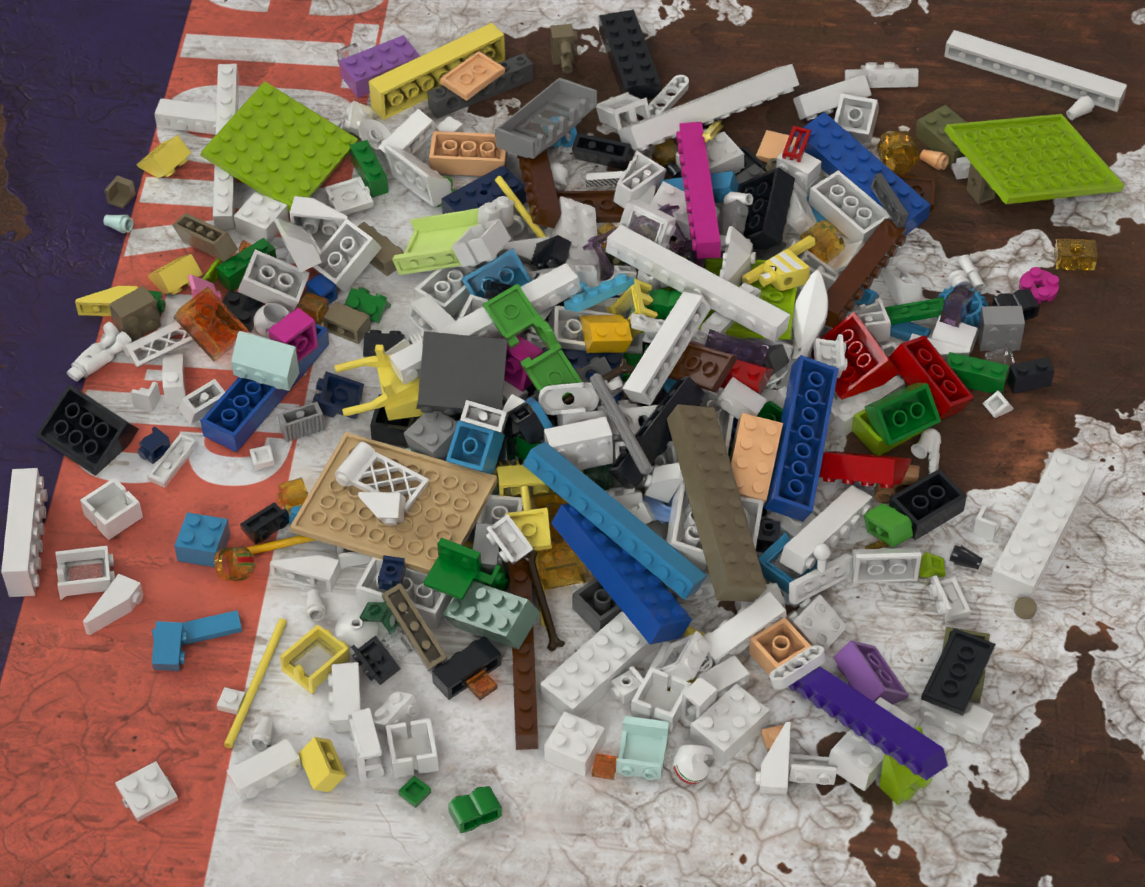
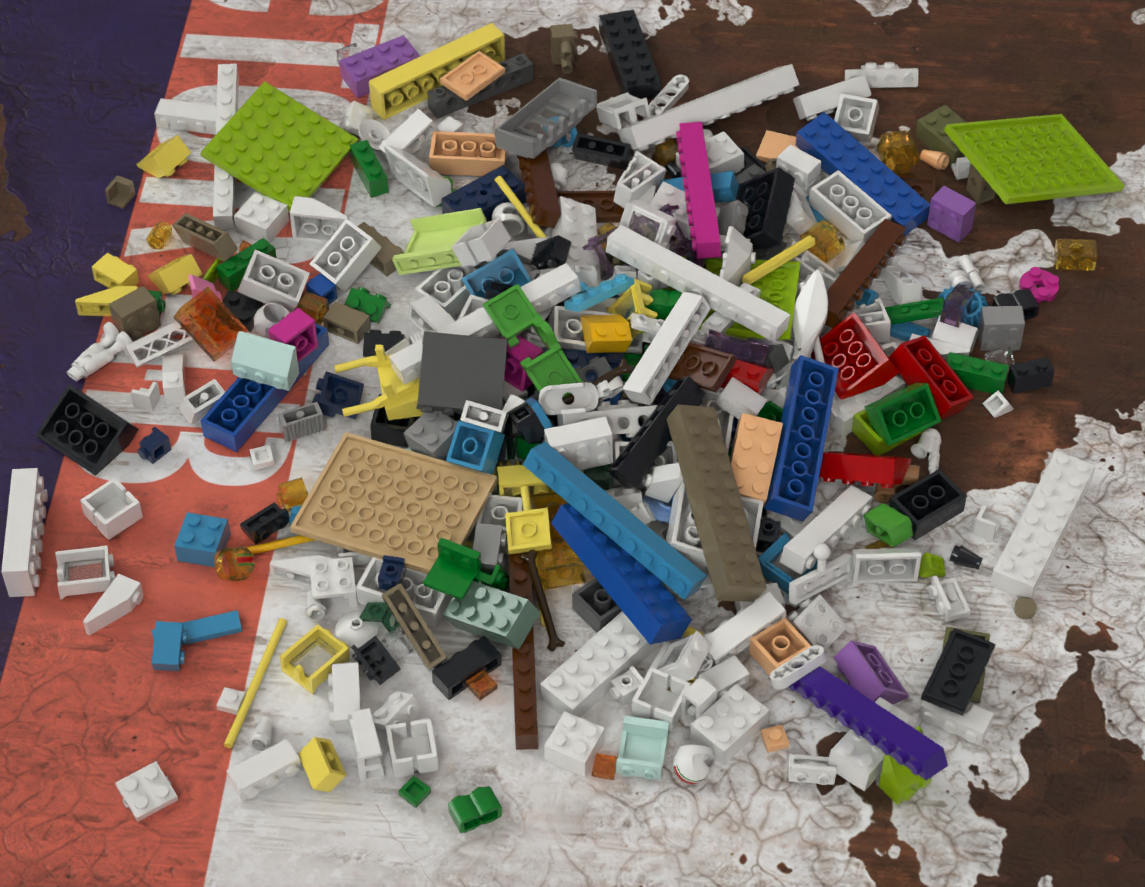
(114, 272): none -> light yellow brick
(121, 223): light aqua cone -> none
(159, 235): none -> clear yellow brick
(172, 460): white tile -> none
(299, 244): white slope -> none
(333, 579): none -> white bracket
(349, 196): white plate -> none
(362, 460): white piece -> none
(386, 506): white slope -> none
(498, 208): white brick -> none
(509, 539): white bracket -> none
(603, 178): white tile -> none
(621, 424): light grey axle -> none
(712, 130): light yellow axle -> none
(746, 199): white cone -> none
(775, 766): white slope -> none
(784, 271): light yellow torso -> none
(792, 155): red tile -> none
(831, 353): white bracket -> none
(889, 200): dark grey tile -> none
(951, 214): none -> medium lavender brick
(1035, 70): white brick -> none
(1080, 107): white cone -> none

